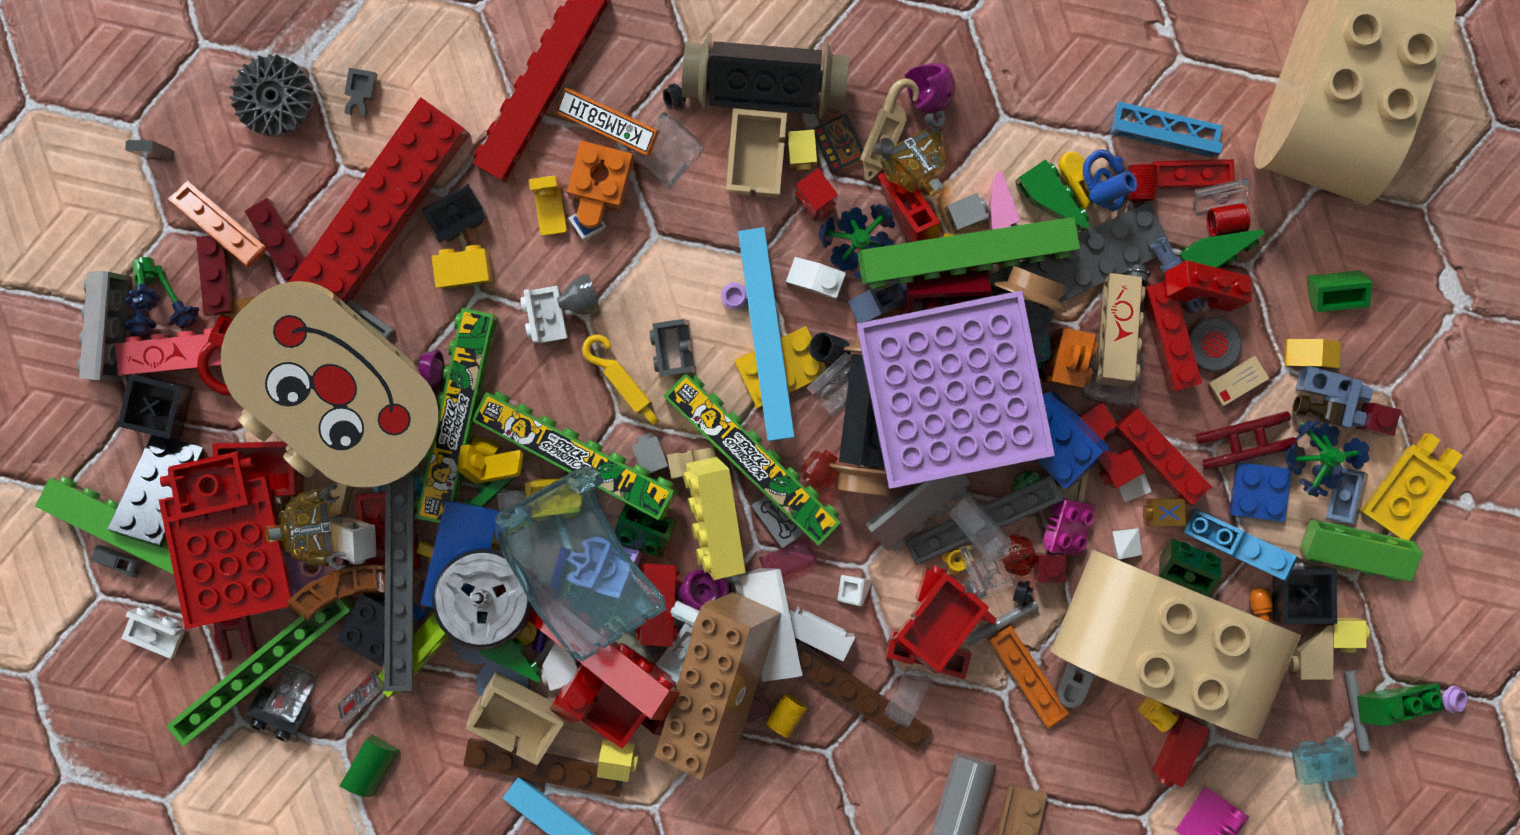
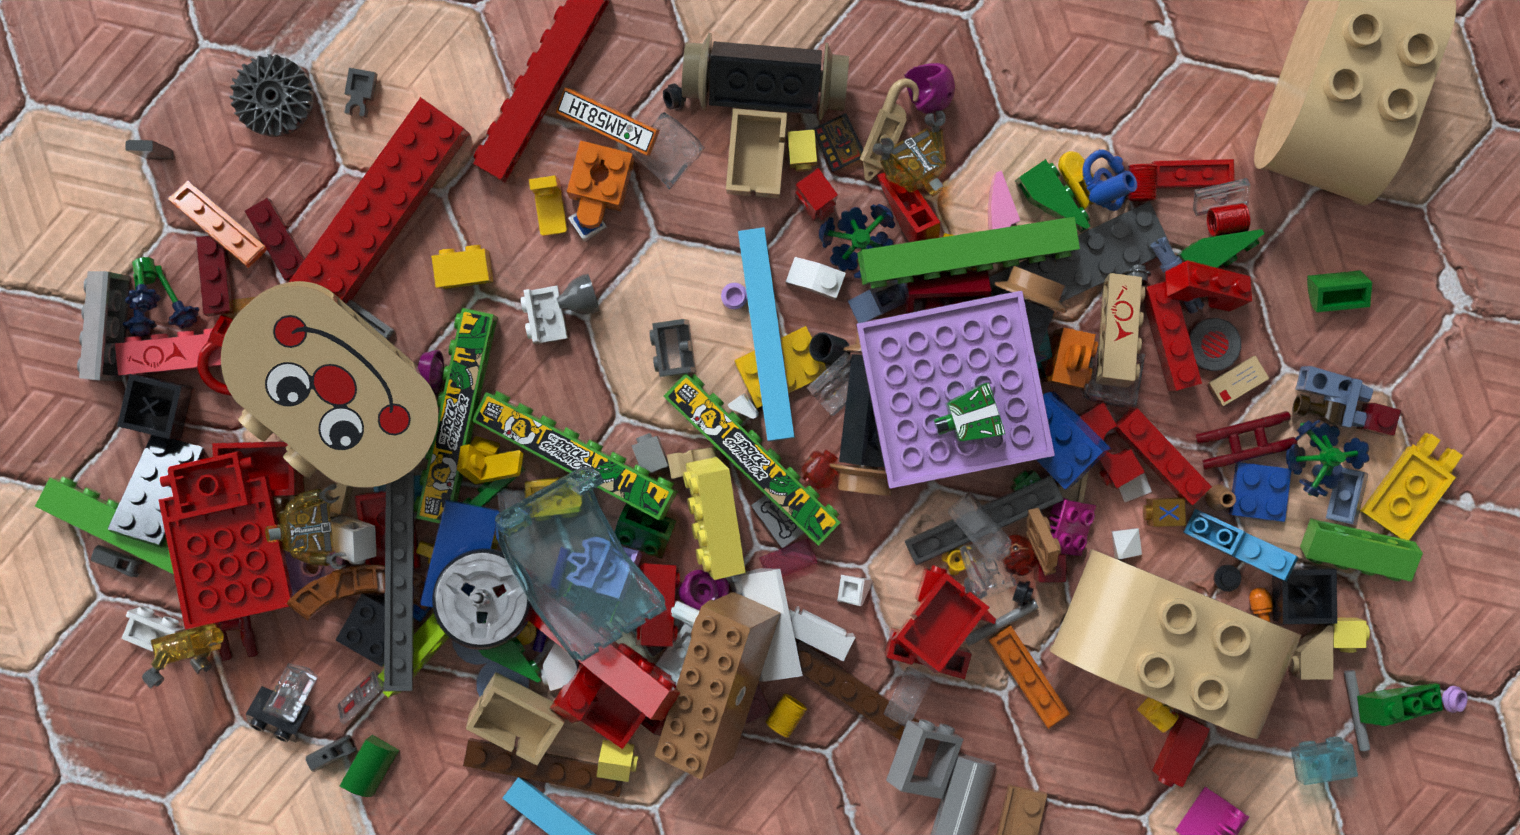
(183, 645): none -> clear yellow torso
(256, 671): bright green brick -> none
(329, 754): none -> dark grey bar
(455, 213): black bracket -> none
(620, 378): yellow piece -> none
(744, 406): none -> white slope
(908, 753): none -> light grey window
(913, 507): light grey slope -> none
(967, 212): light grey brick -> none
(971, 415): none -> torso
(1042, 542): none -> medium nougat plate
(1071, 692): light grey plate -> none
(1165, 136): dark azure fence -> none
(1190, 567): dark green brick -> none
(1215, 495): none -> medium nougat cone
(1227, 578): none -> black plate
(1313, 353): yellow slope -> none

